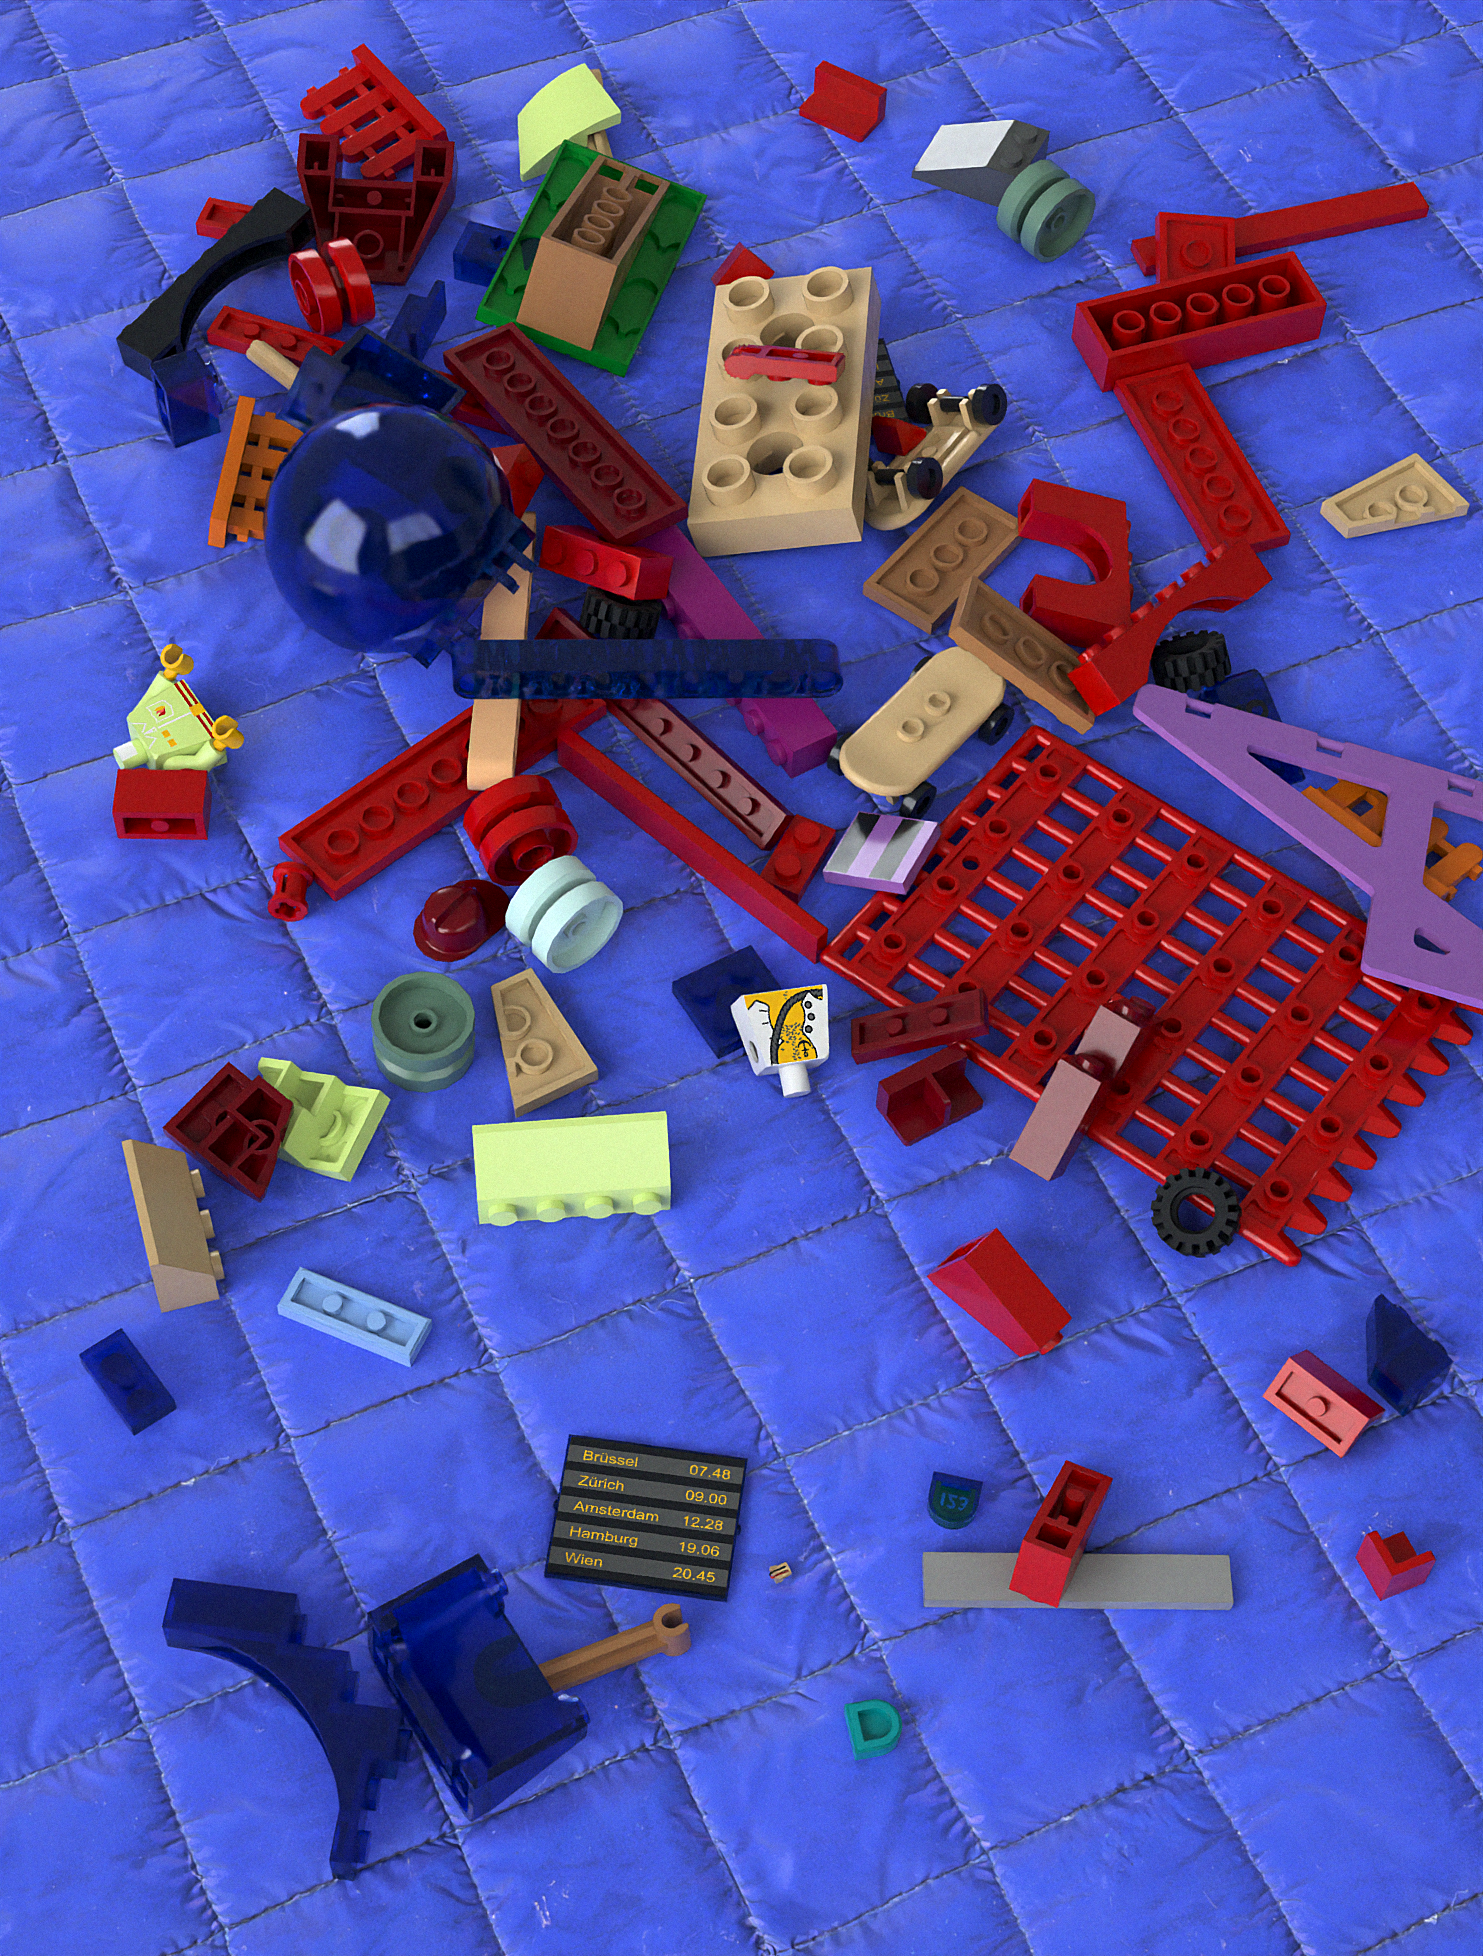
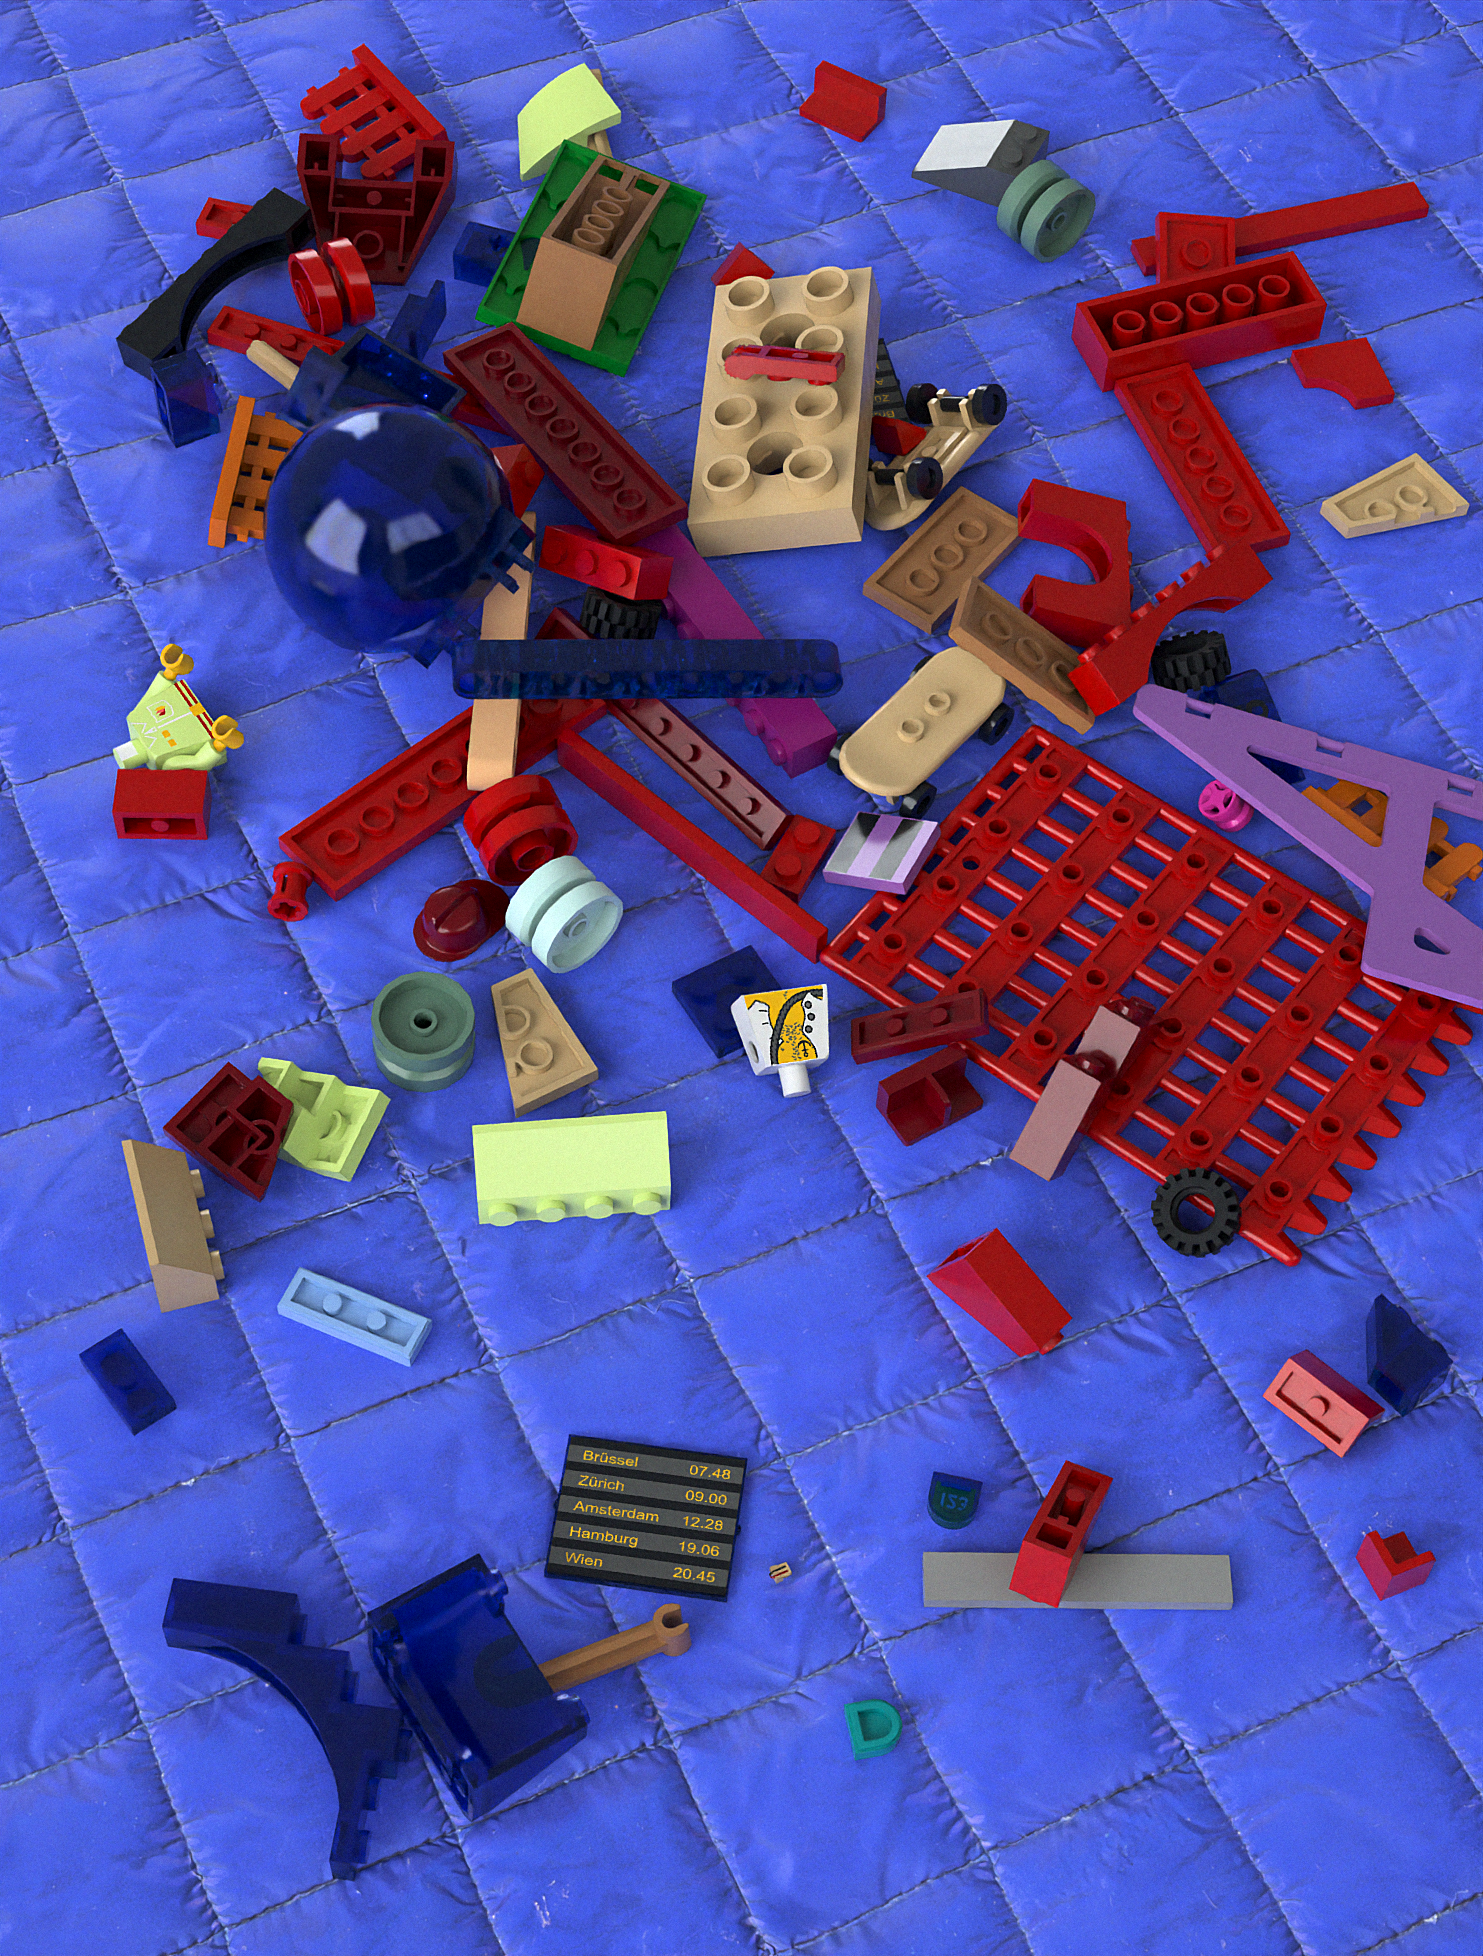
(1224, 807): none -> dark pink wheel
(1346, 369): none -> red tile

